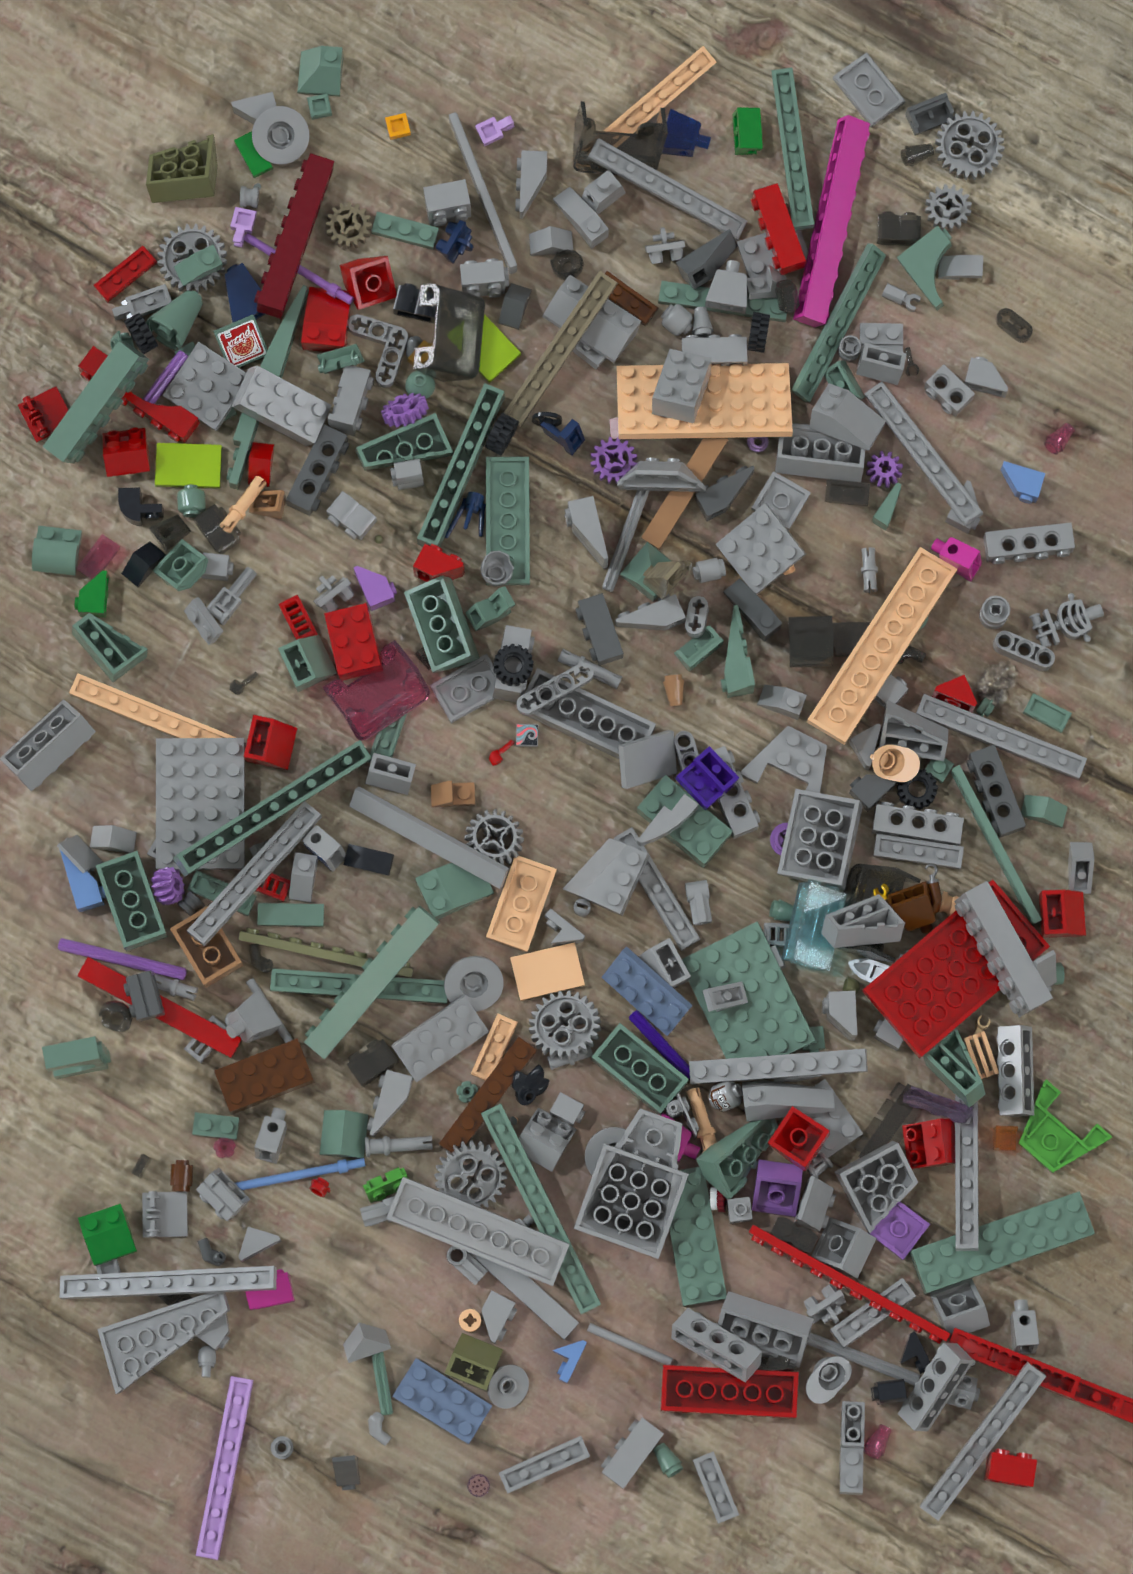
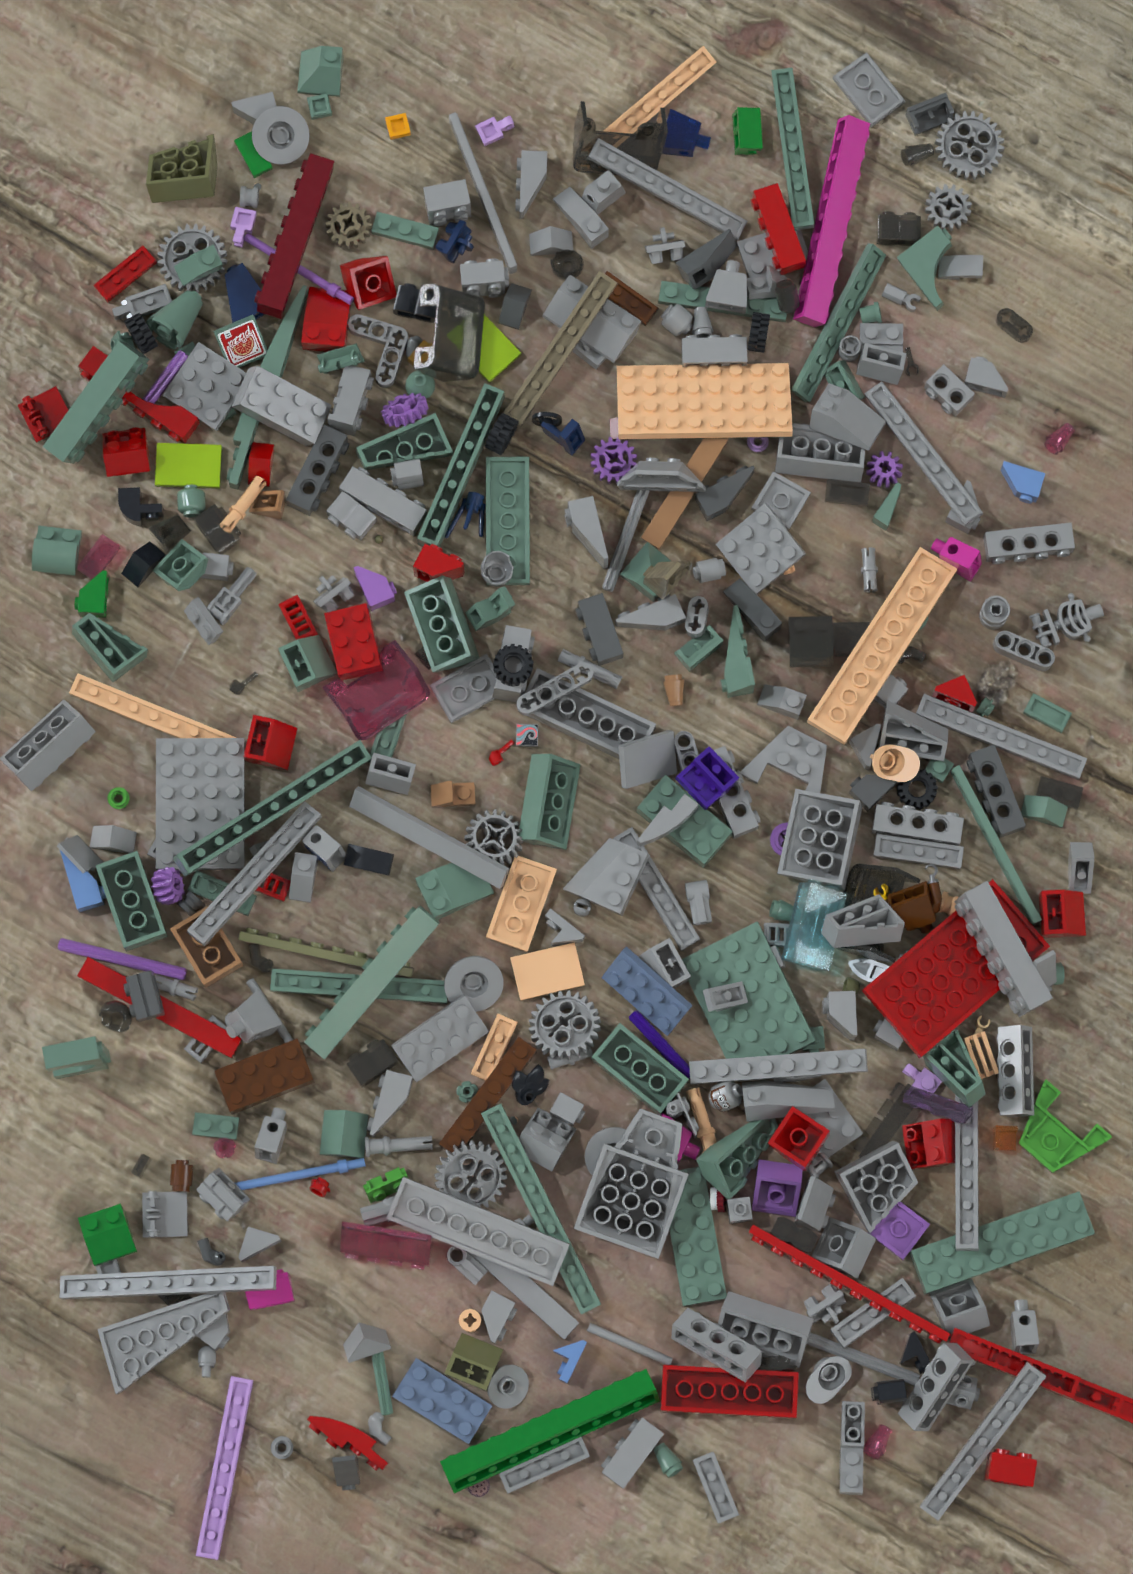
(118, 791): none -> bright green plate
(290, 915): sand green tile -> none
(341, 1433): none -> red slope
(384, 501): none -> light grey brick
(386, 1244): none -> clear pink slope
(549, 801): none -> sand green slope
(550, 1431): none -> green brick
(681, 386): light grey brick -> none
(871, 313): none -> sand green piece
(923, 1080): none -> lavender plate
(1060, 791): none -> clear smoke plate

